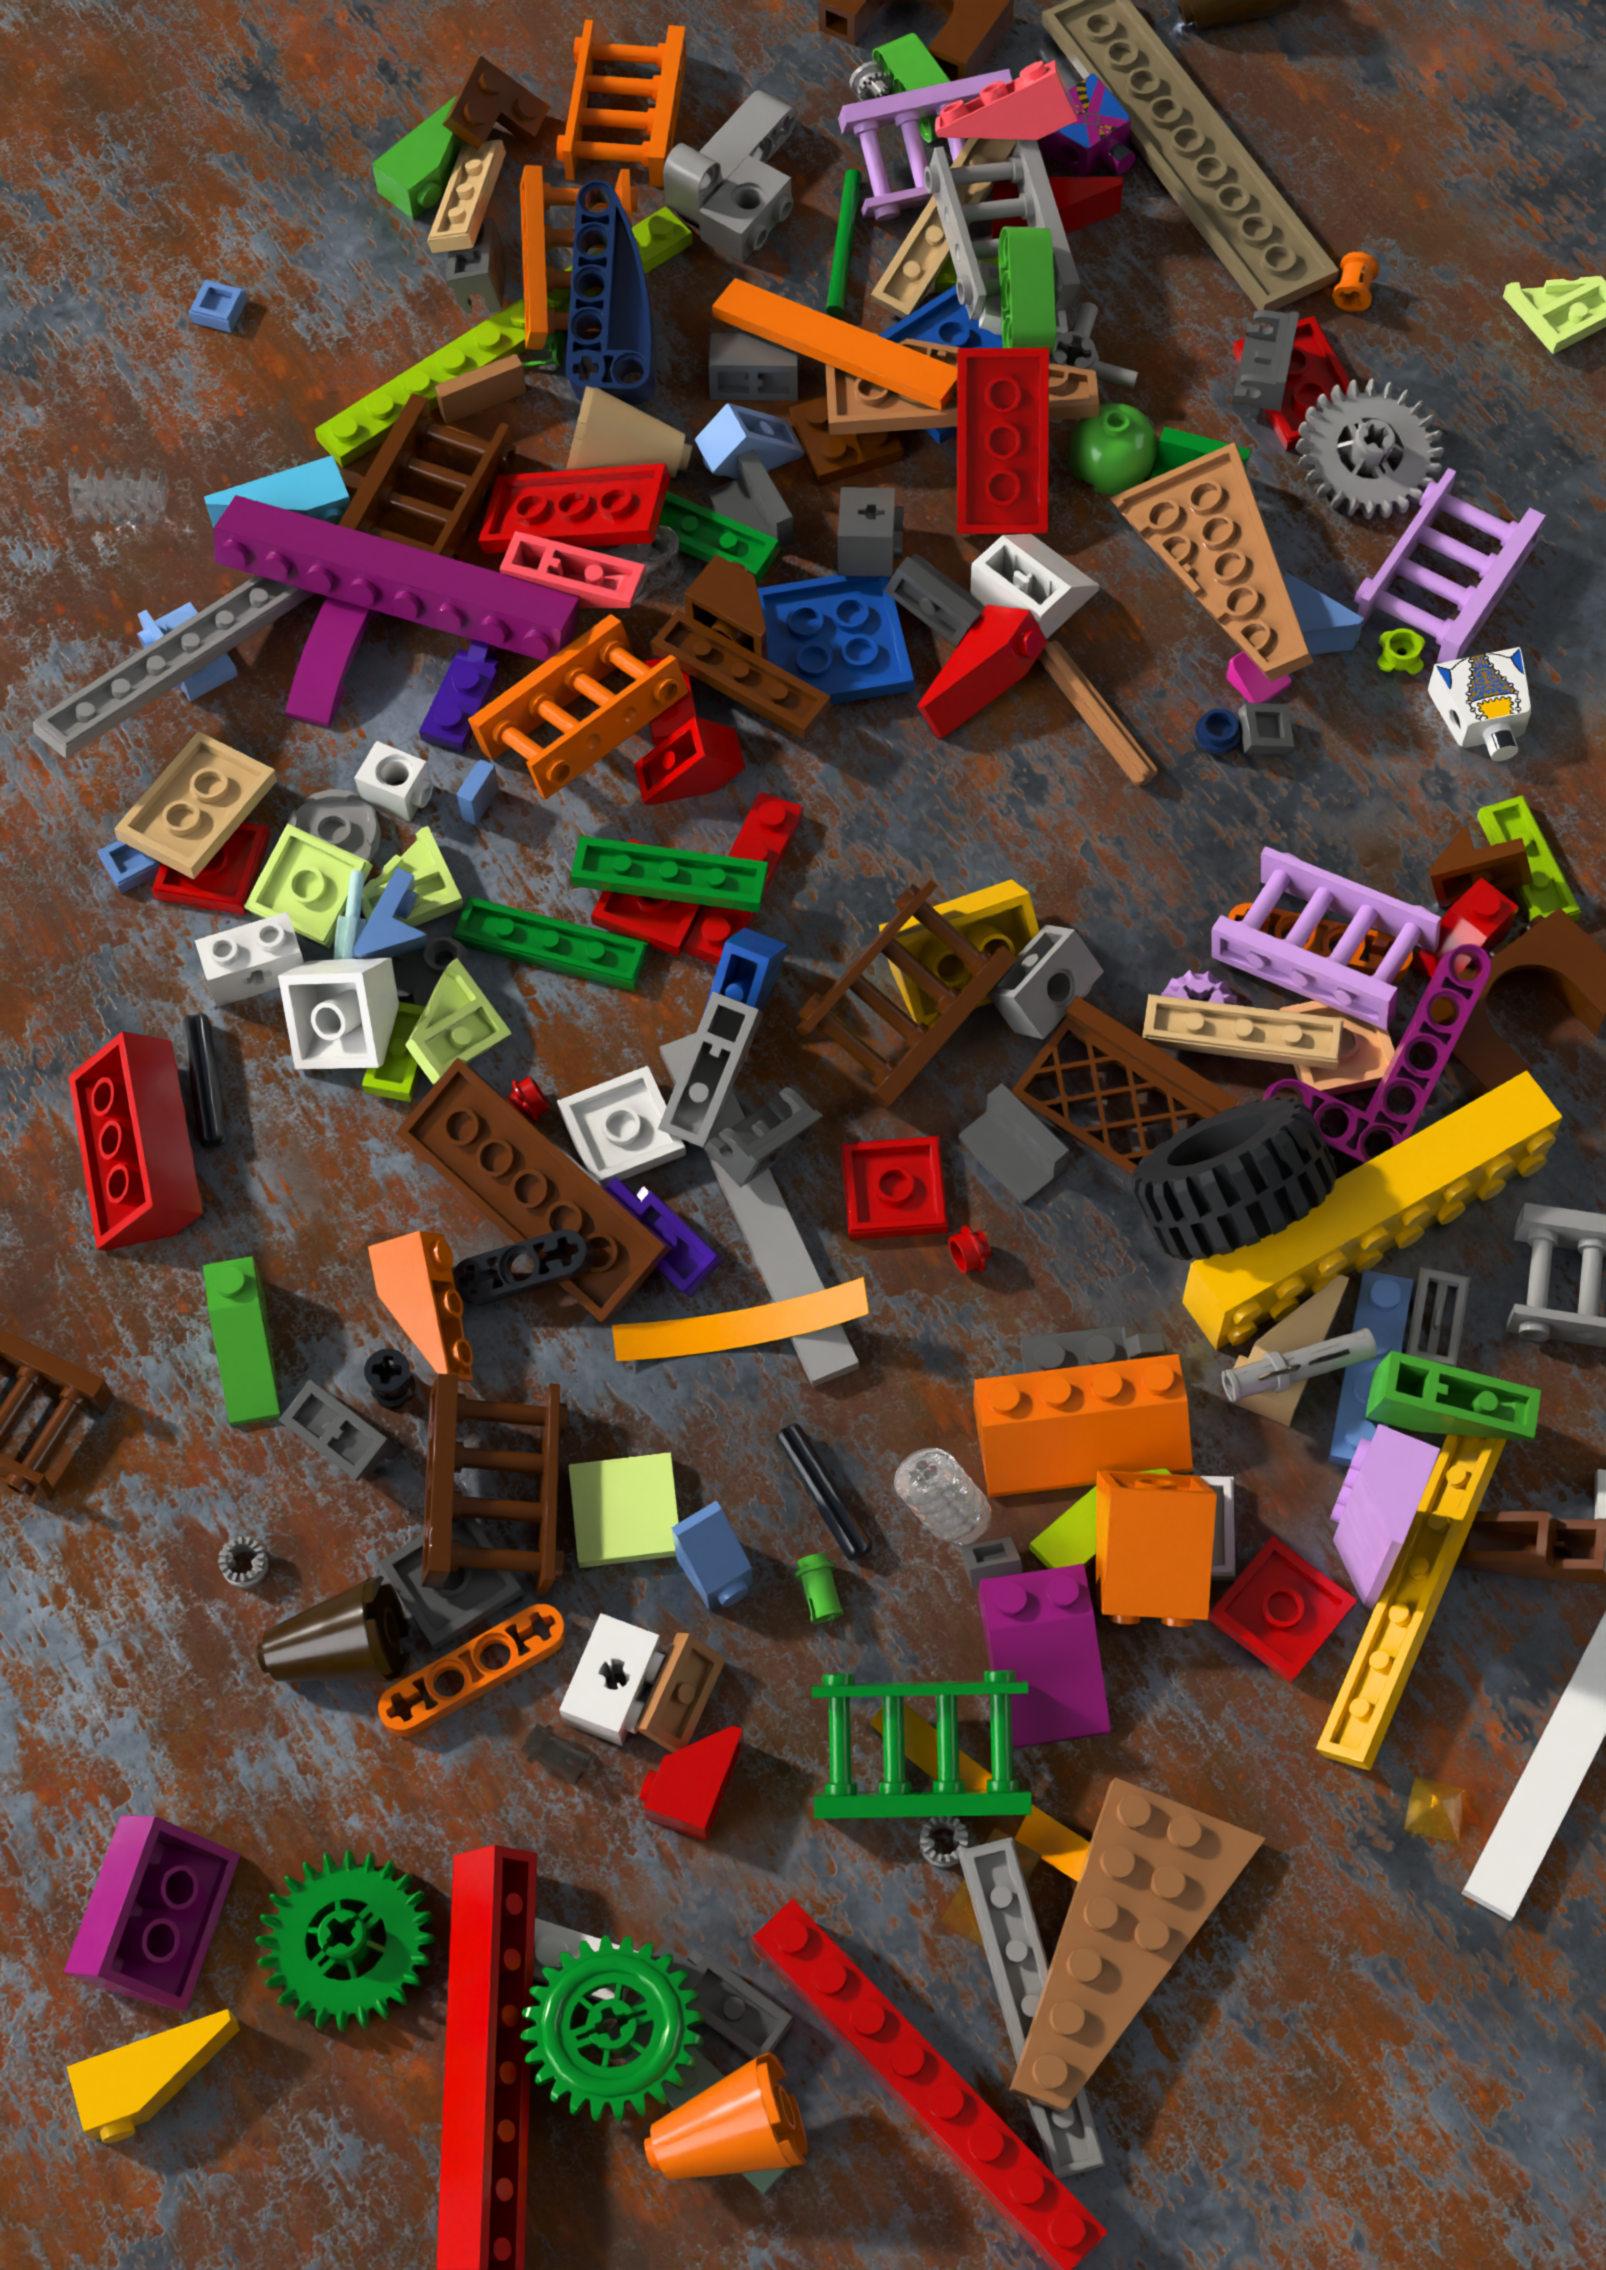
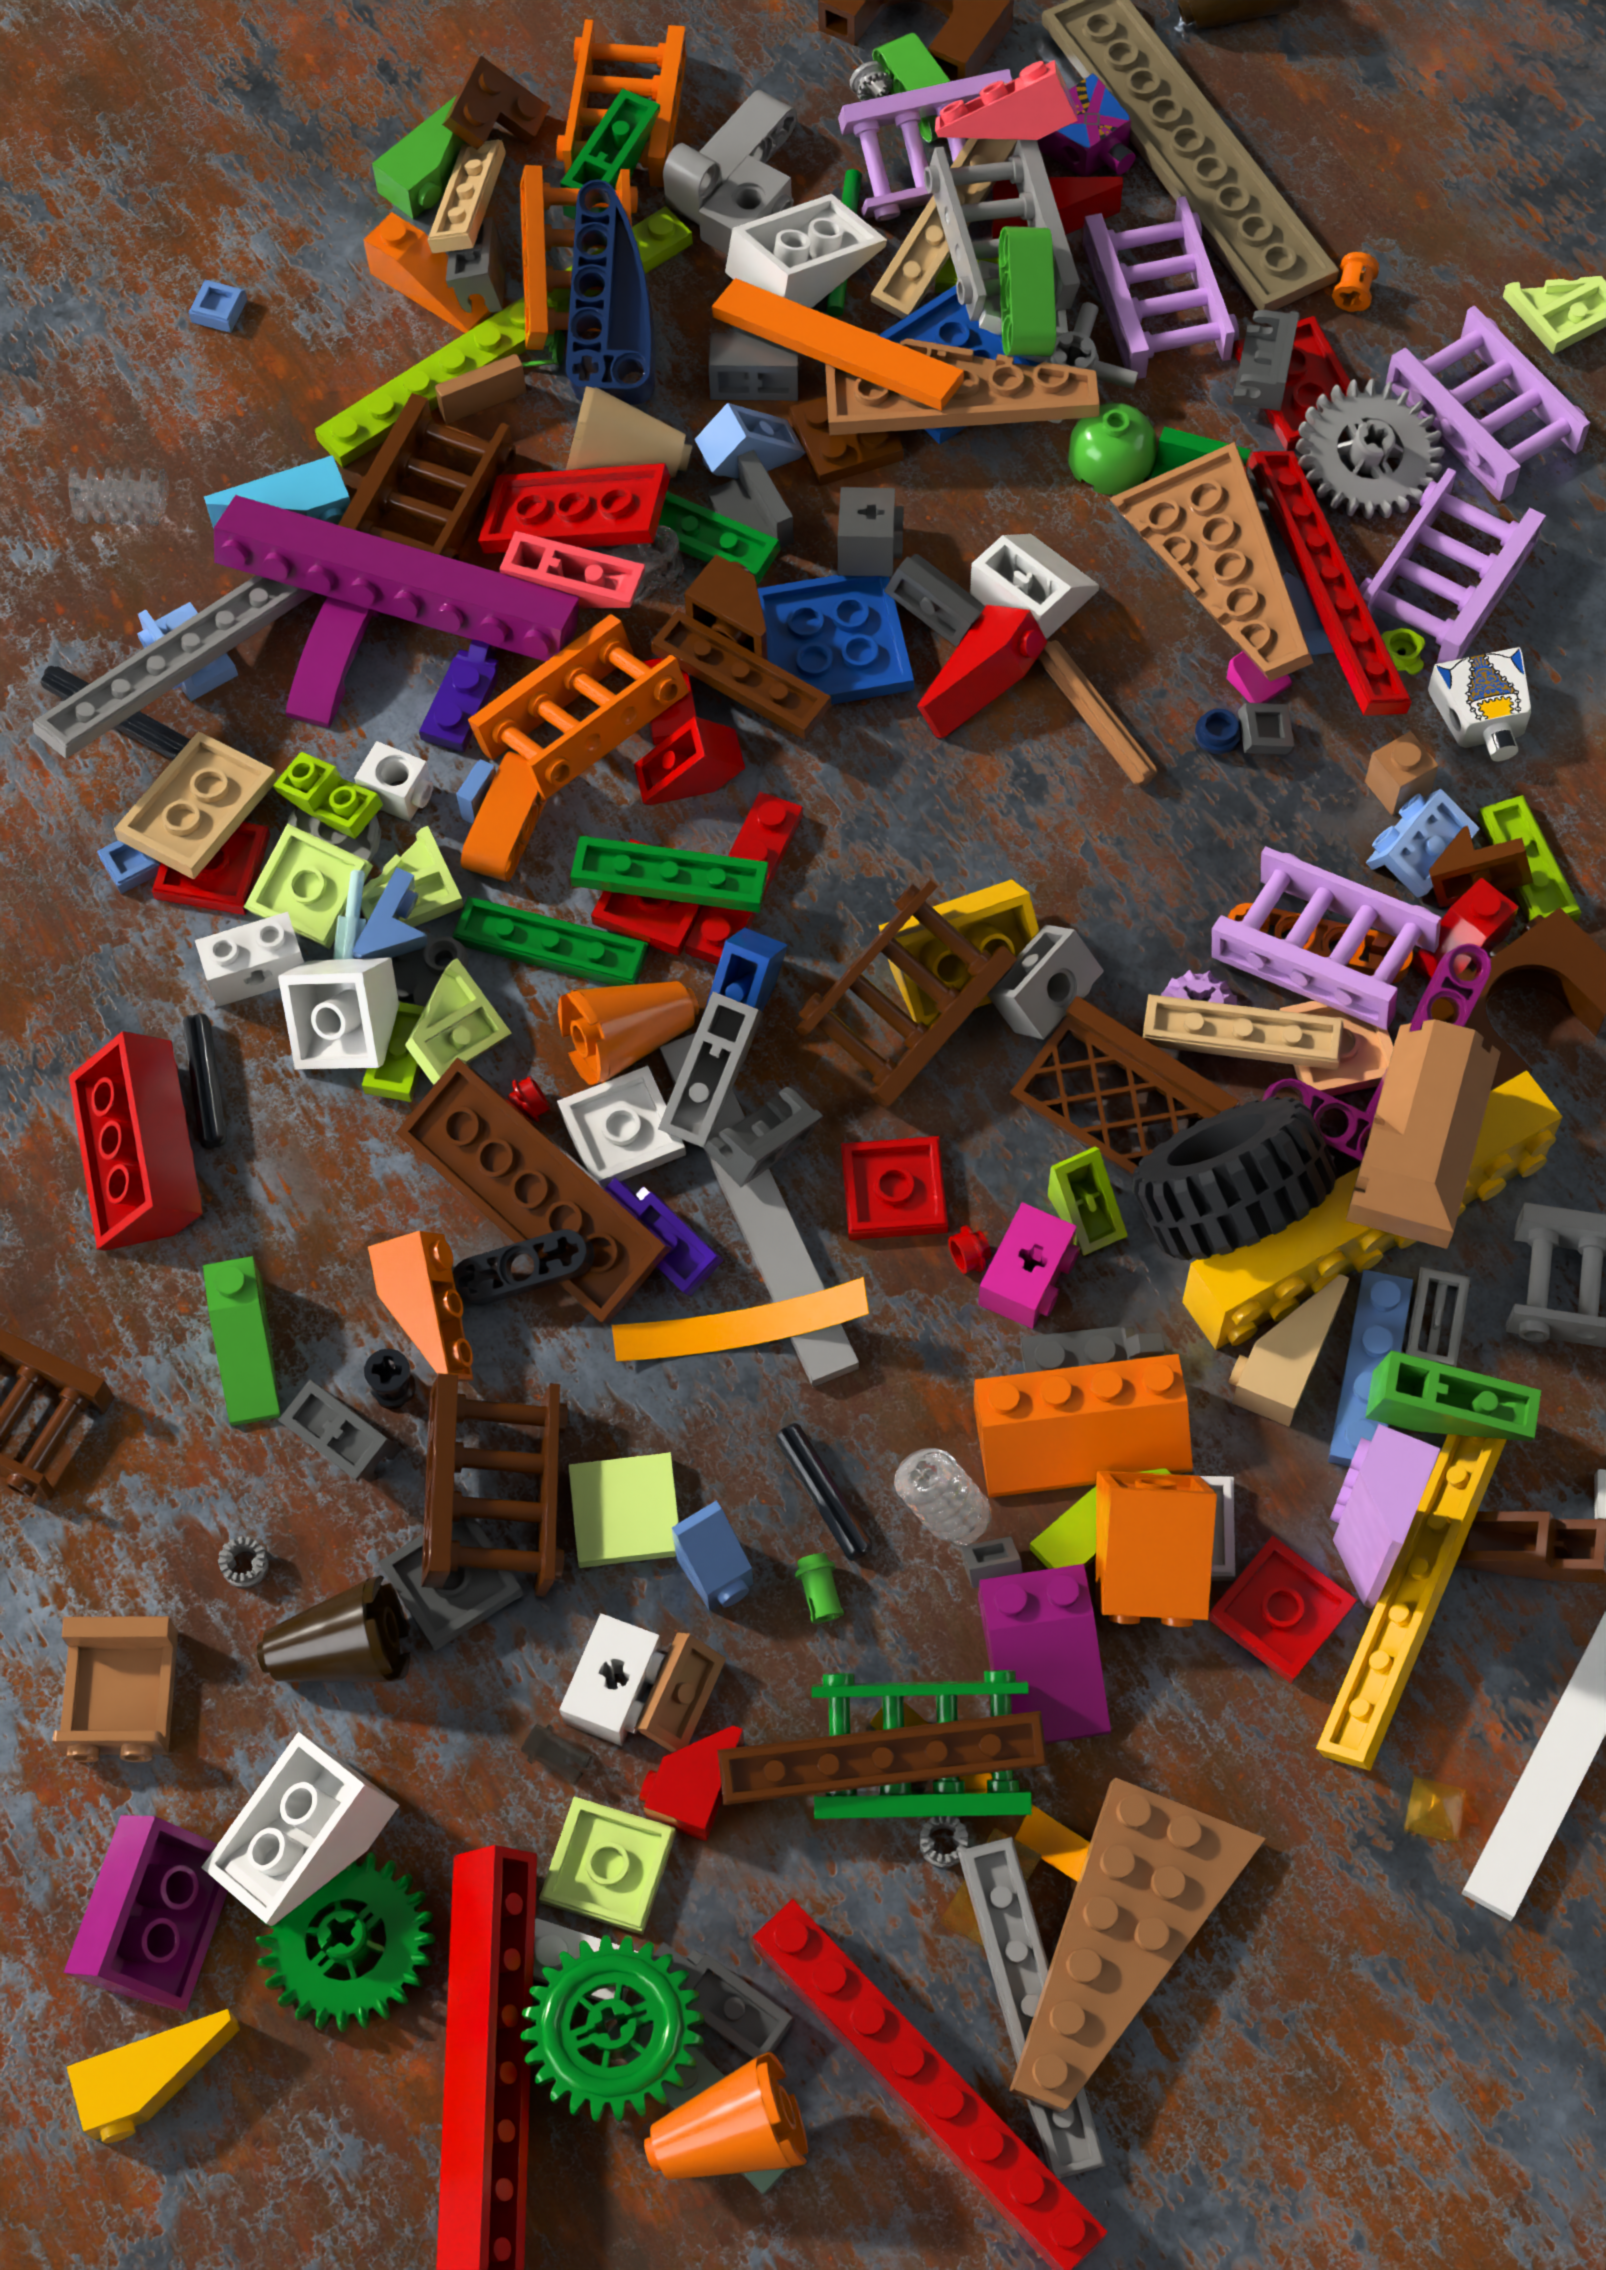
(117, 1687): none -> medium nougat panel
(136, 726): none -> black axle
(298, 1830): none -> white slope
(327, 796): none -> lime slope
(404, 261): none -> orange slope
(476, 1676): orange beam -> none
(503, 821): none -> orange beam
(608, 1865): none -> yellowish green tile
(613, 145): none -> green slope
(623, 1024): none -> orange cone
(803, 250): none -> white slope
(882, 1757): none -> reddish brown tile
(1002, 440): red plate -> none
(1015, 1146): dark grey panel -> none
(1029, 1239): none -> dark pink brick
(1086, 1199): none -> lime slope
(1127, 313): none -> lavender fence
(1246, 1382): light grey pin -> none
(1330, 584): none -> red tile
(1401, 772): none -> medium nougat brick
(1419, 839): none -> light blue bracket
(1424, 1133): none -> medium nougat brick
(1470, 437): none -> lavender fence

